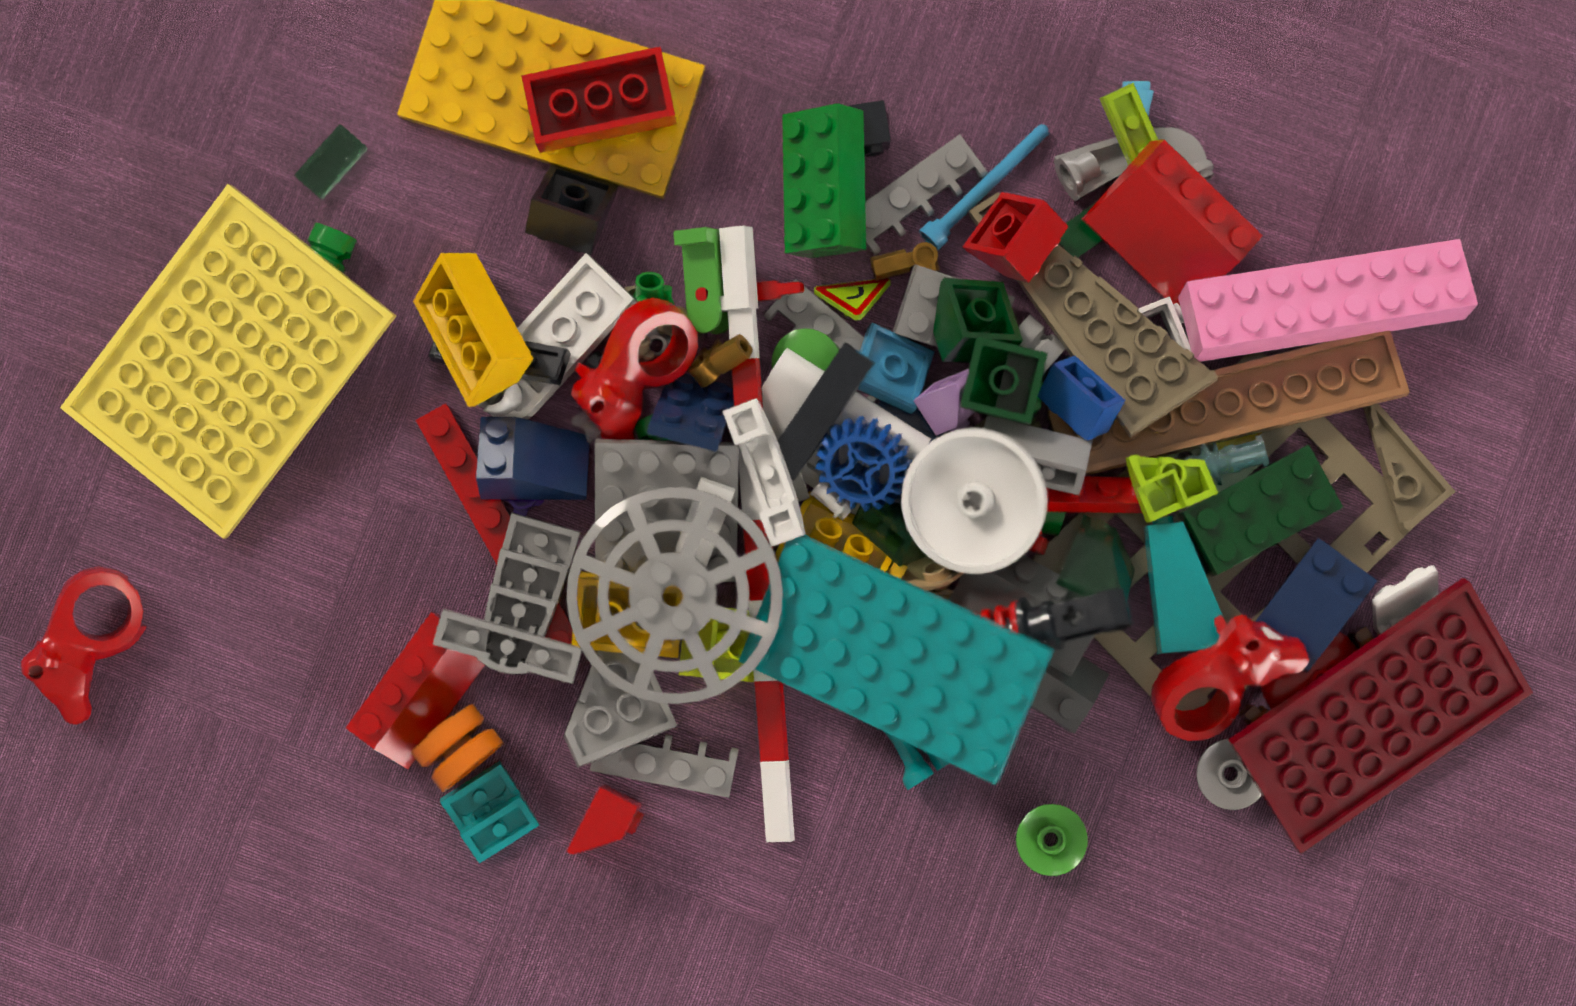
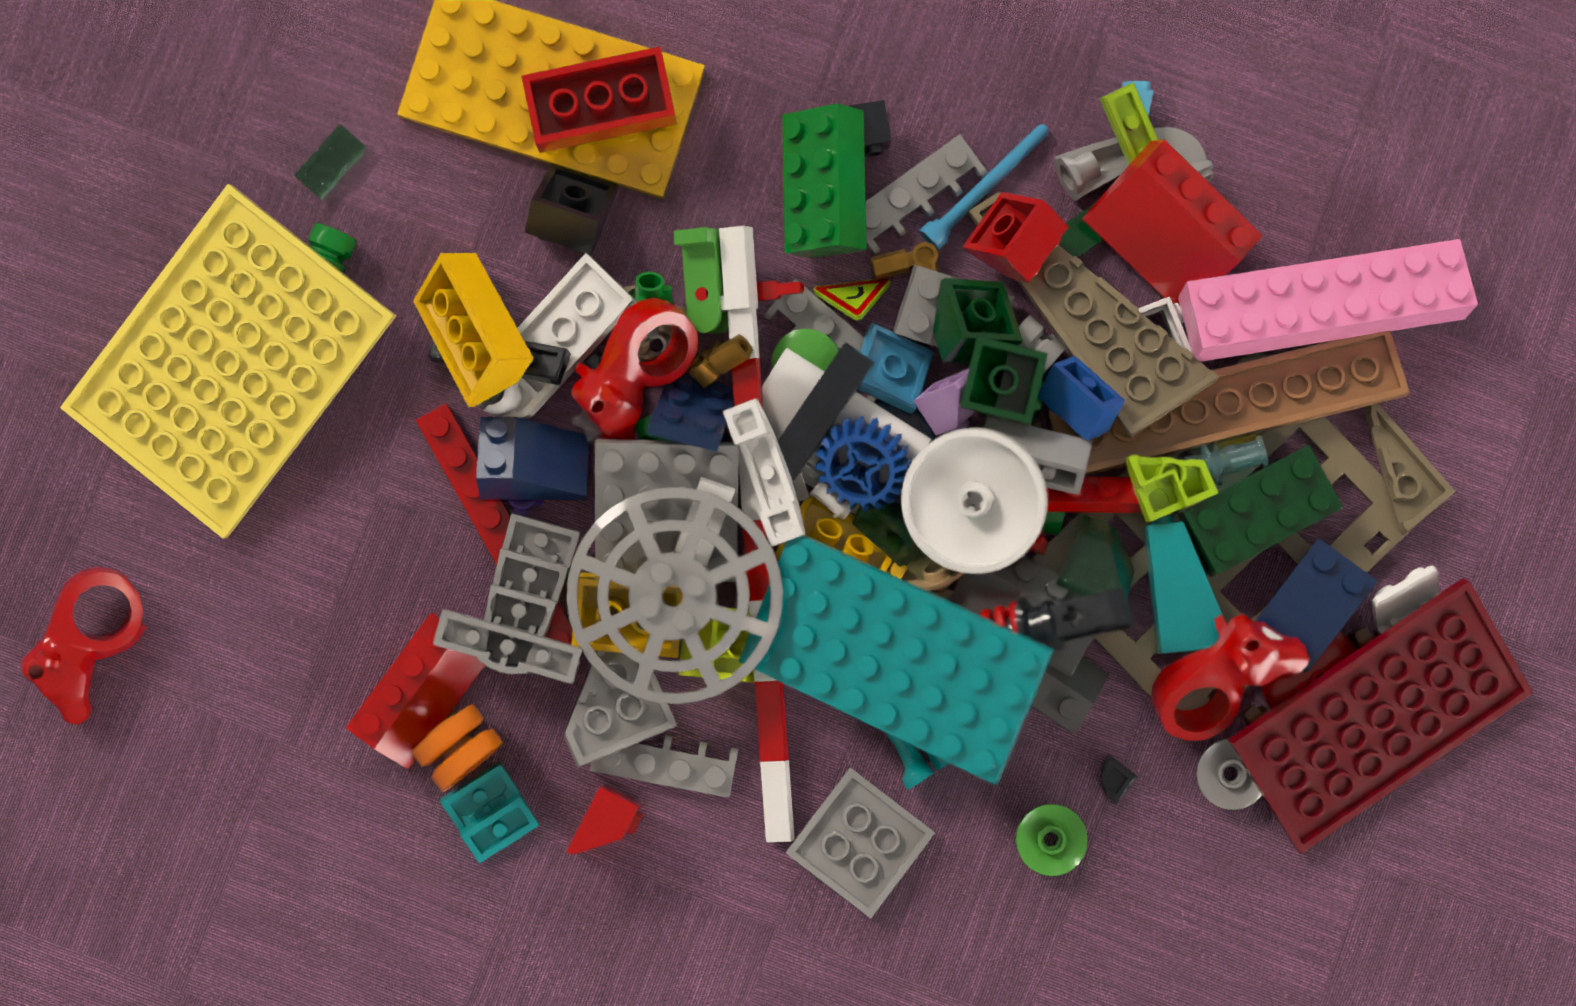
(860, 842): none -> light grey plate
(1115, 779): none -> black tile

